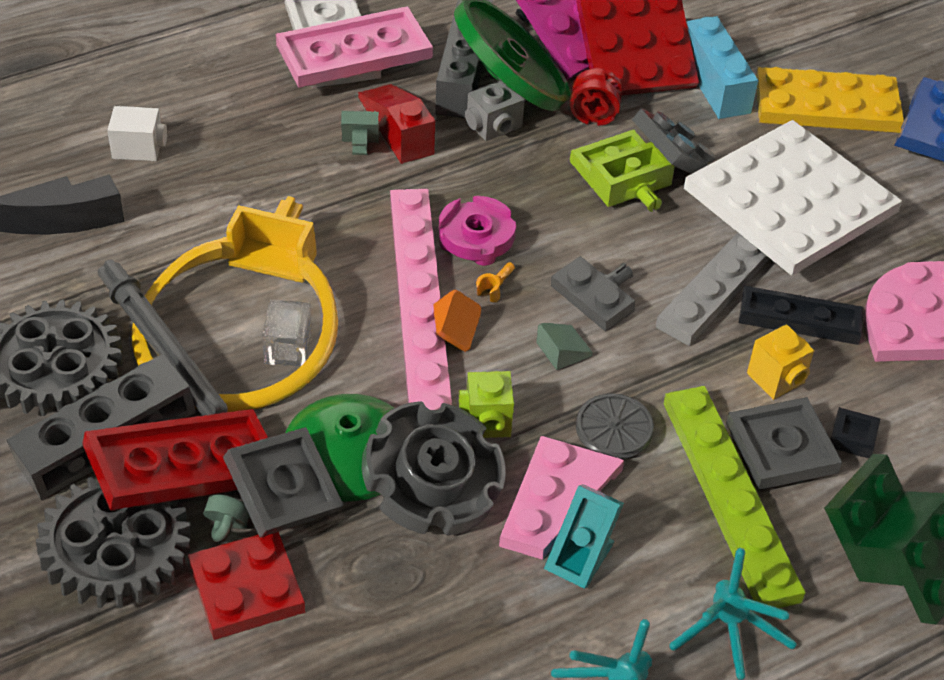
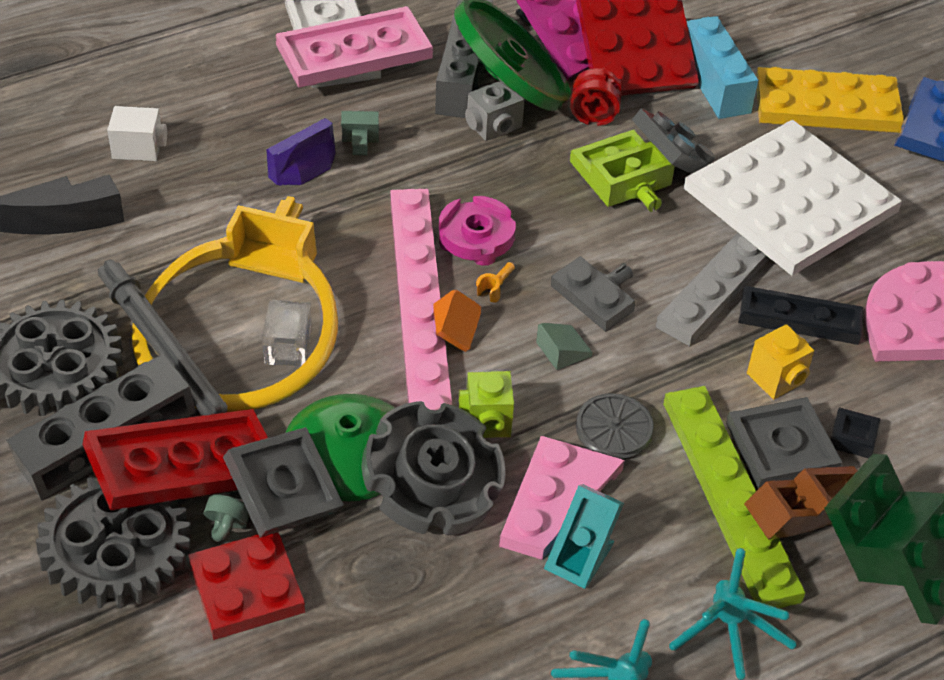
(302, 155): none -> dark purple slope
(402, 121): red slope -> none
(798, 504): none -> dark orange slope

